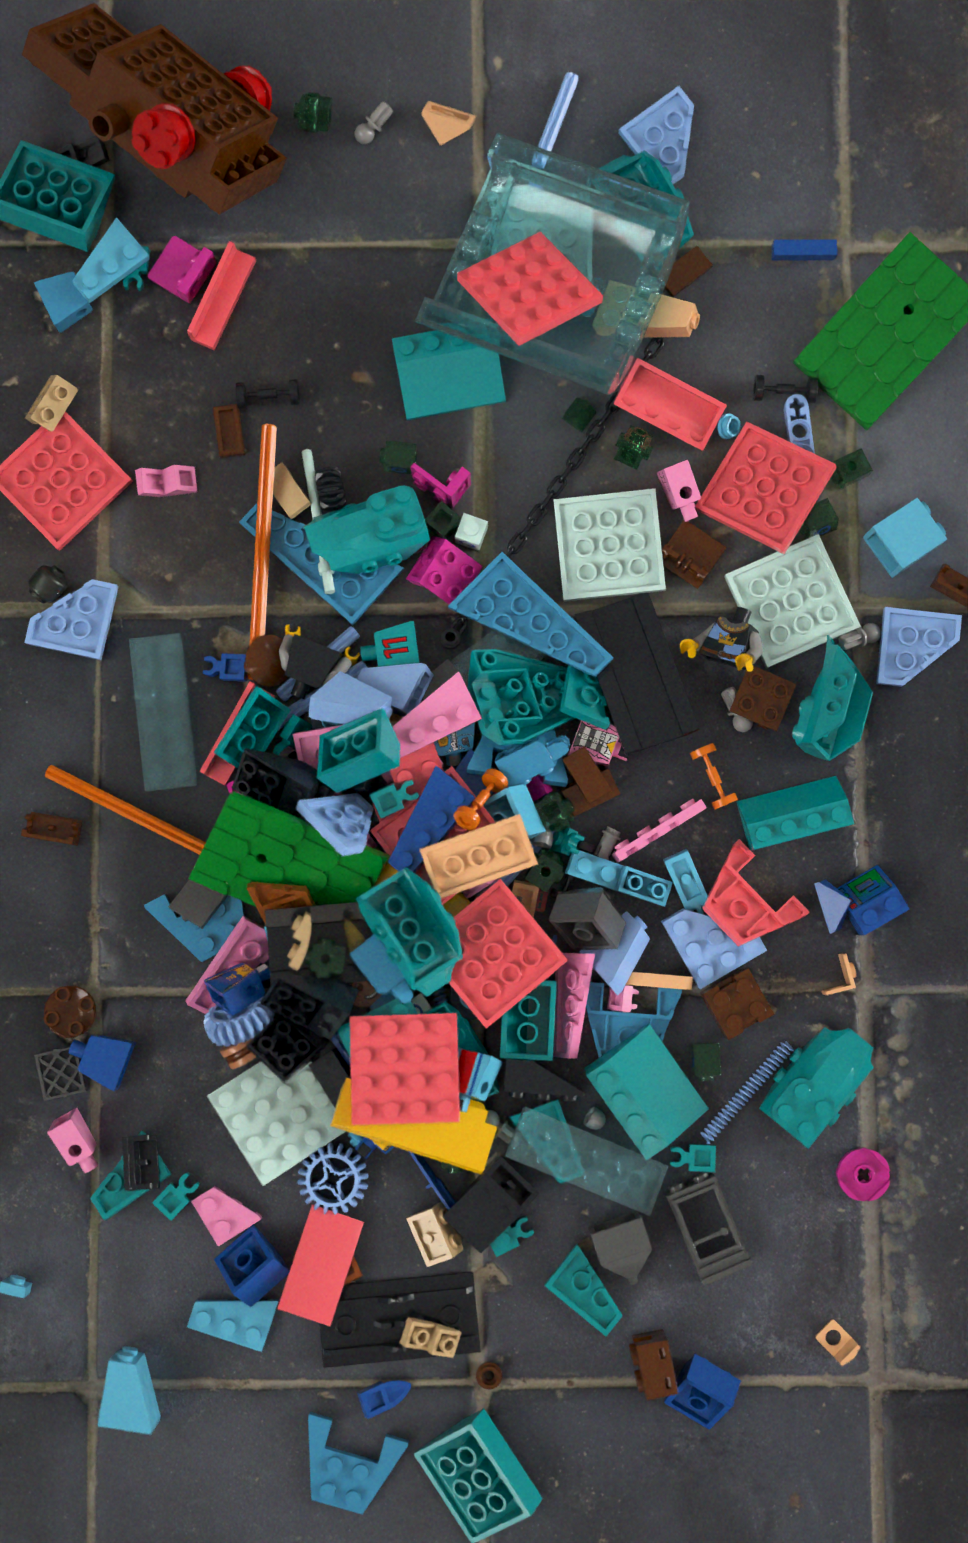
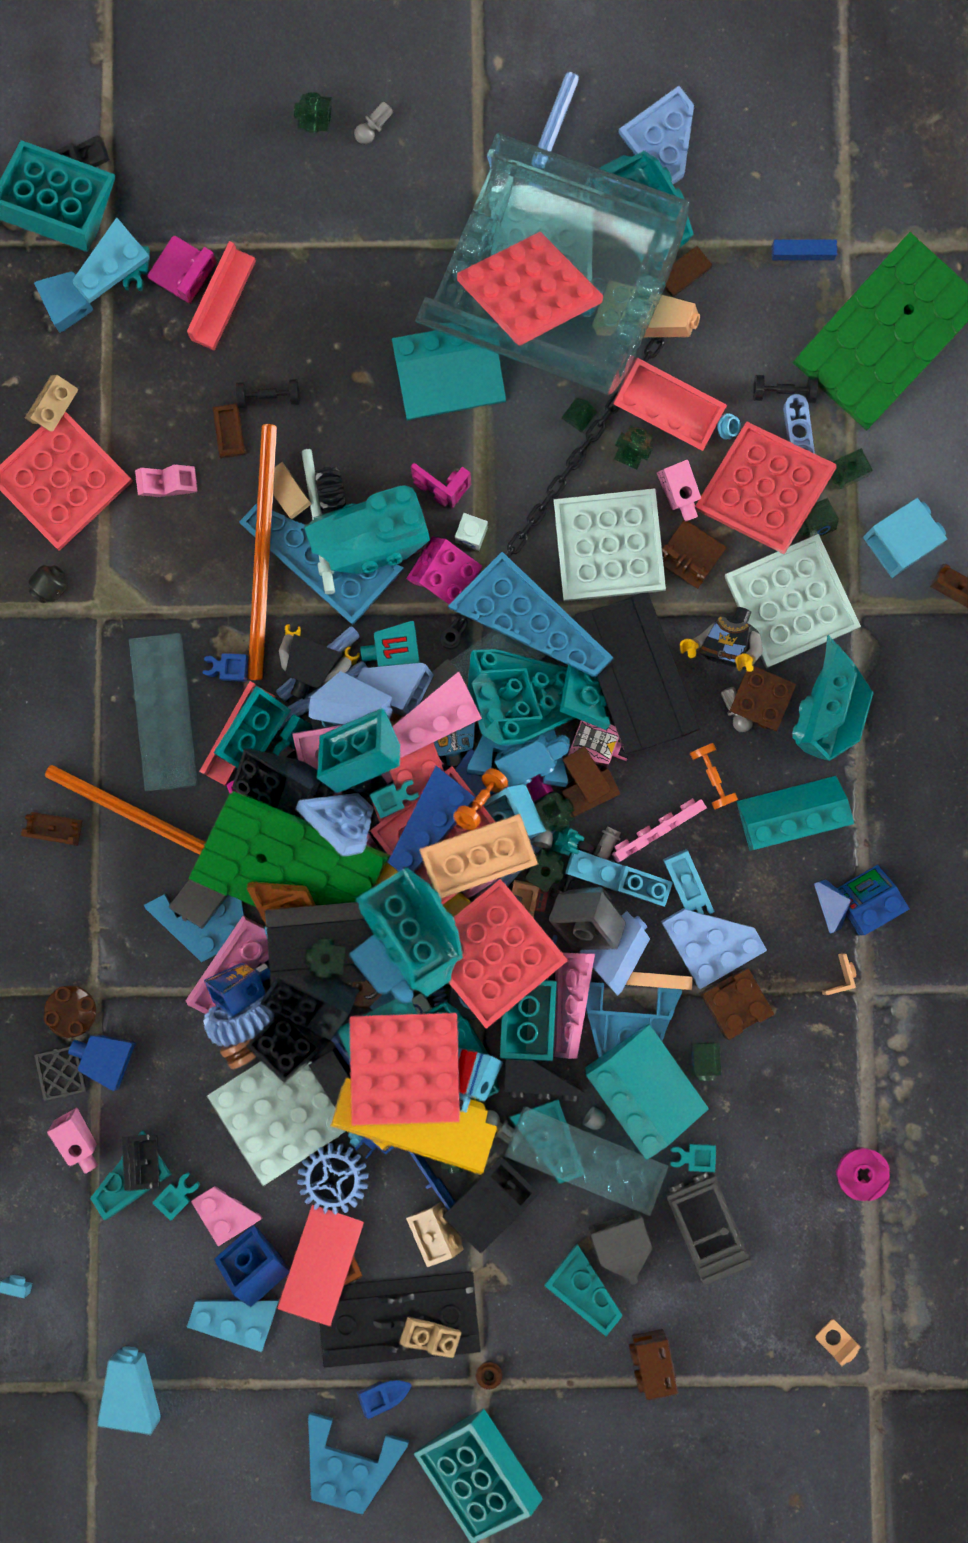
(76, 622): light blue plate -> none
(164, 104): reddish brown piece -> none
(264, 661): reddish brown dish -> none
(302, 932): tan slope -> none
(352, 935): clear yellow slope -> none
(398, 456): clear green brick -> none
(442, 521): clear green brick -> none
(446, 122): light nougat slope -> none
(508, 1238): teal plate -> none
(623, 1000): bright pink tile -> none
(703, 1391): blue slope -> none
(740, 908): coral wing -> none
(742, 1093): light blue piece -> none
(818, 1083): teal slope -> none
(860, 637): light grey axle -> none
(912, 642): light blue plate -> none

